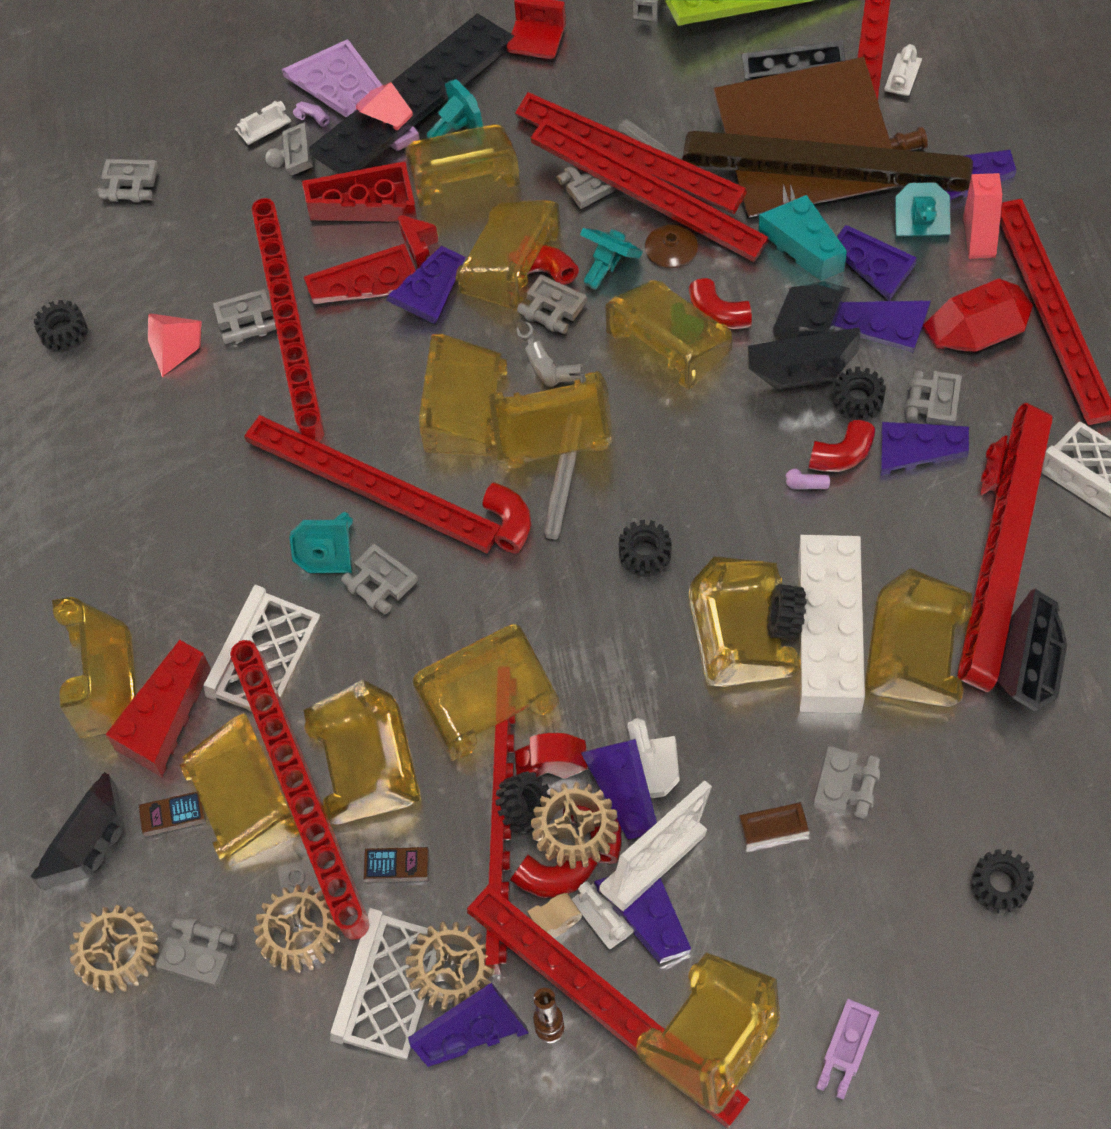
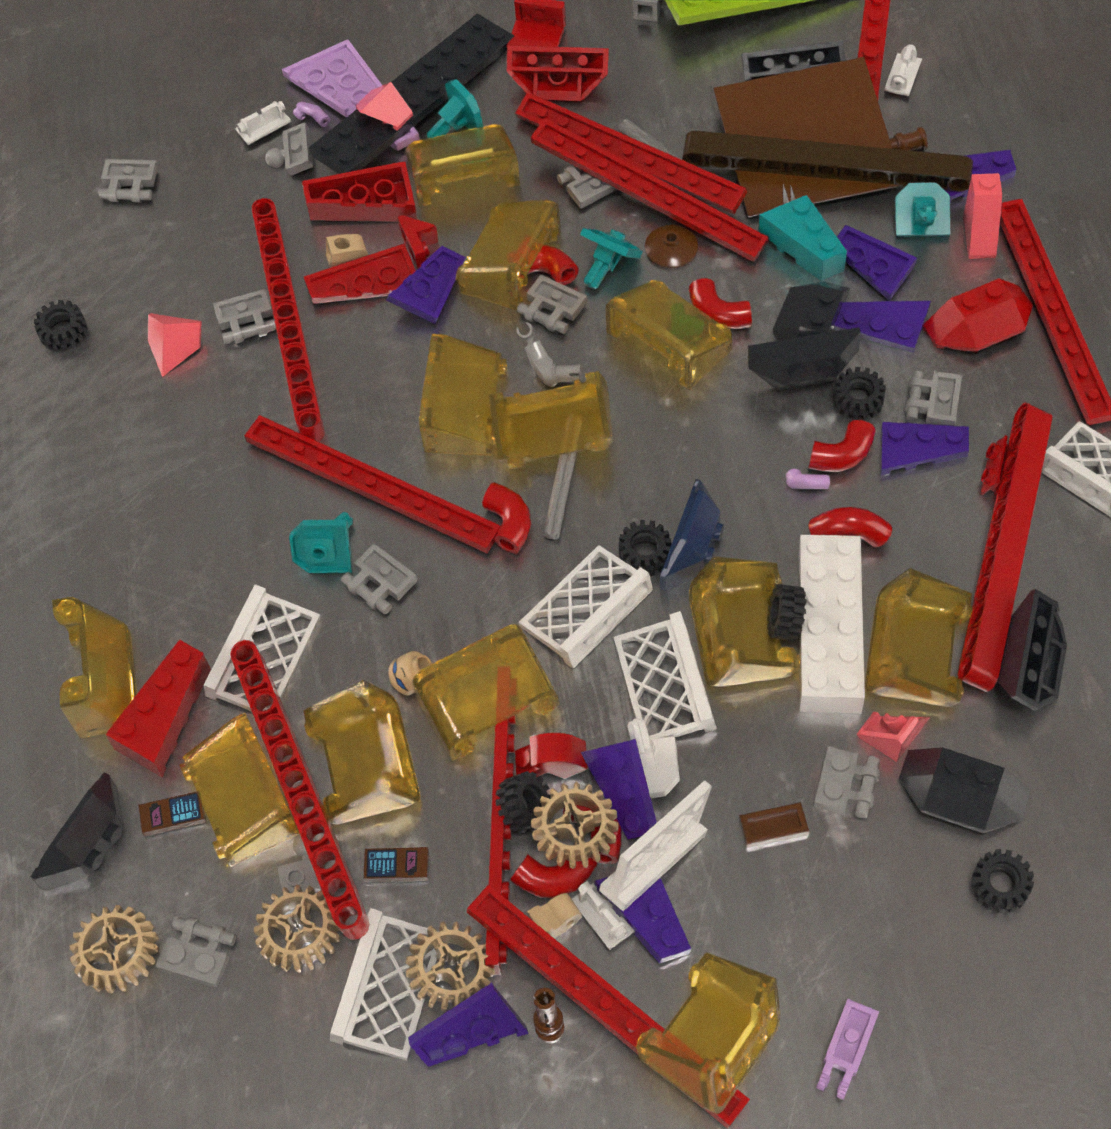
(344, 248): none -> tan leg
(404, 669): none -> tan head
(557, 71): none -> red wedge
(607, 614): none -> white fence
(685, 665): none -> white fence
(693, 540): none -> dark blue wedge
(852, 522): none -> red cylinder
(891, 733): none -> coral slope
(963, 789): none -> black wedge

